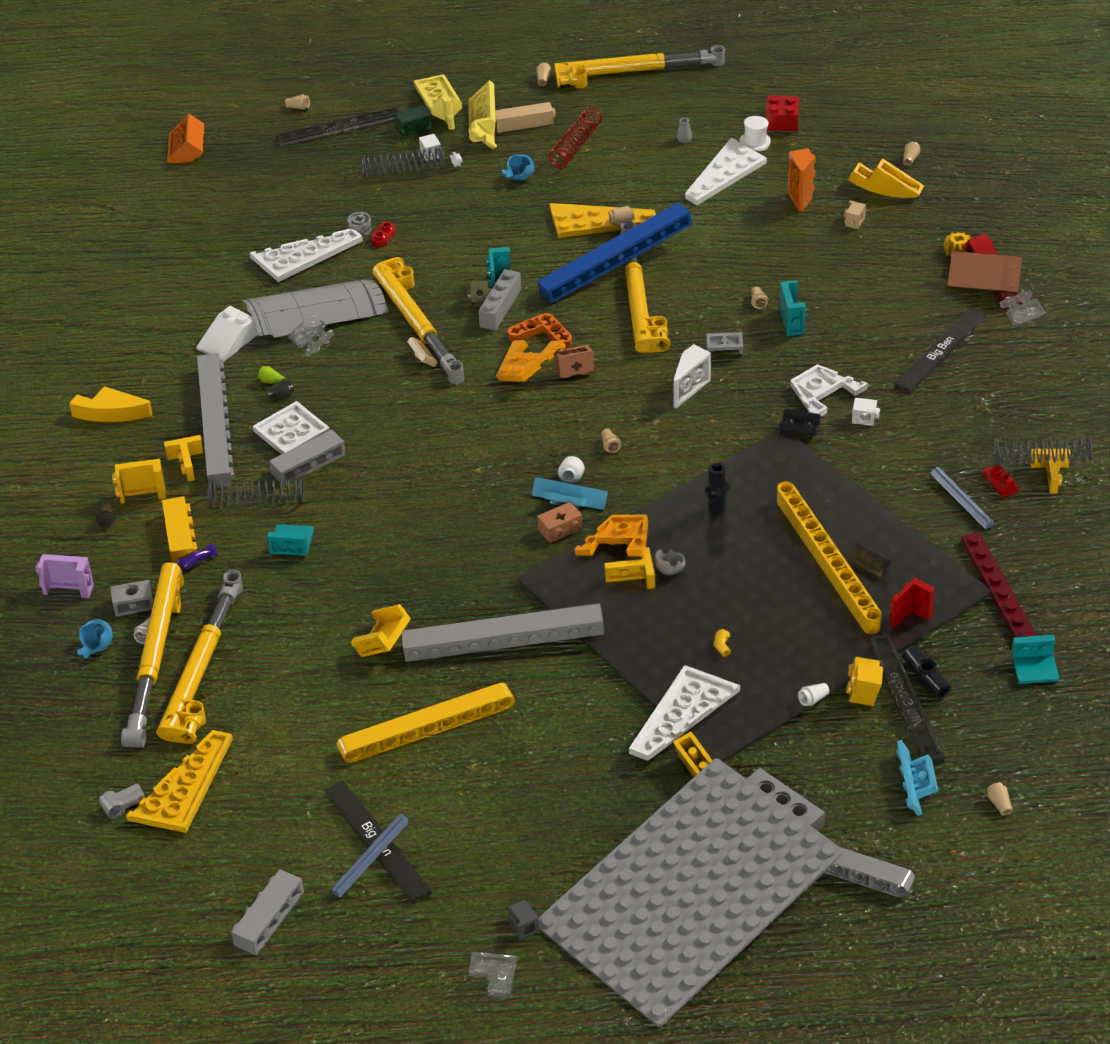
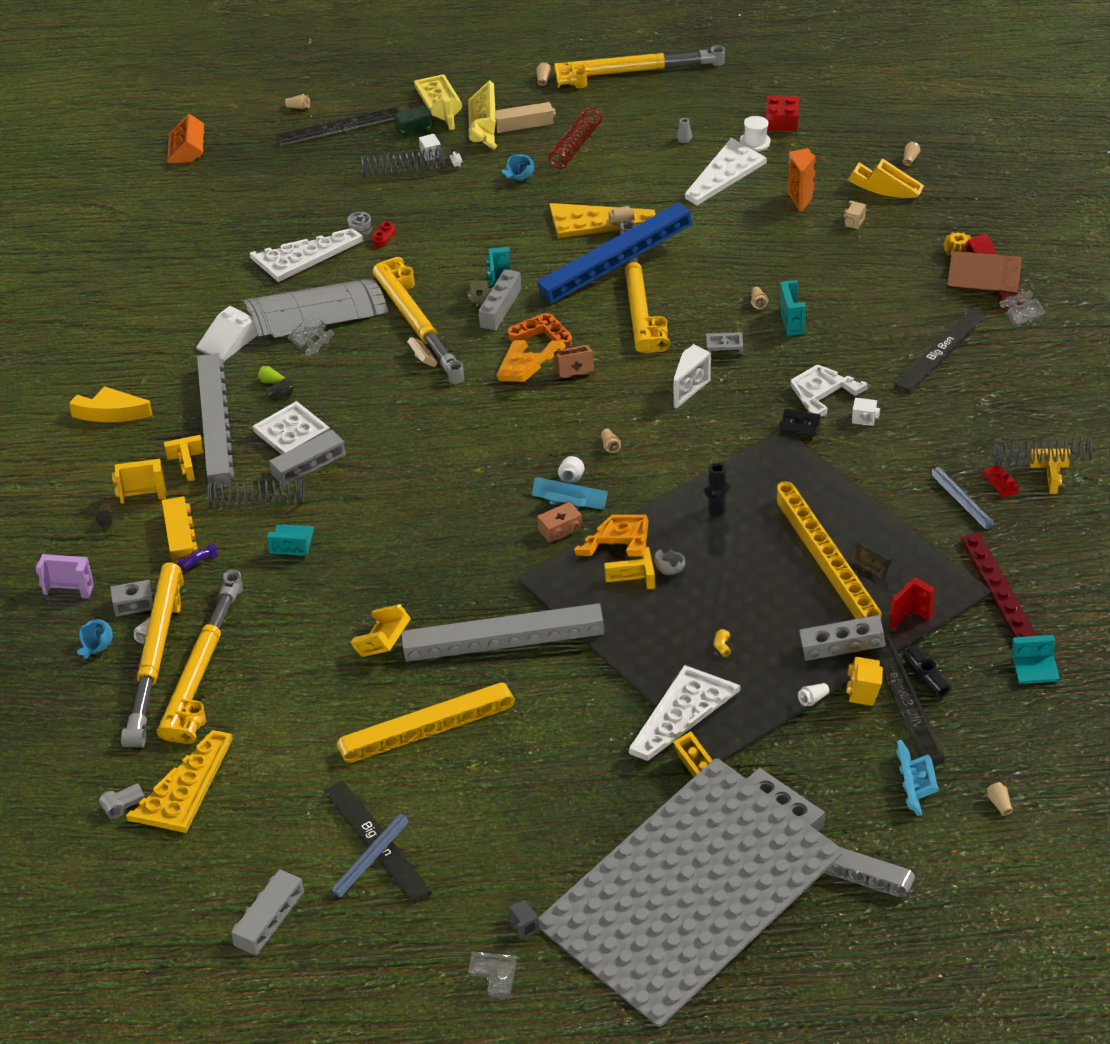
(842, 637): none -> light grey brick

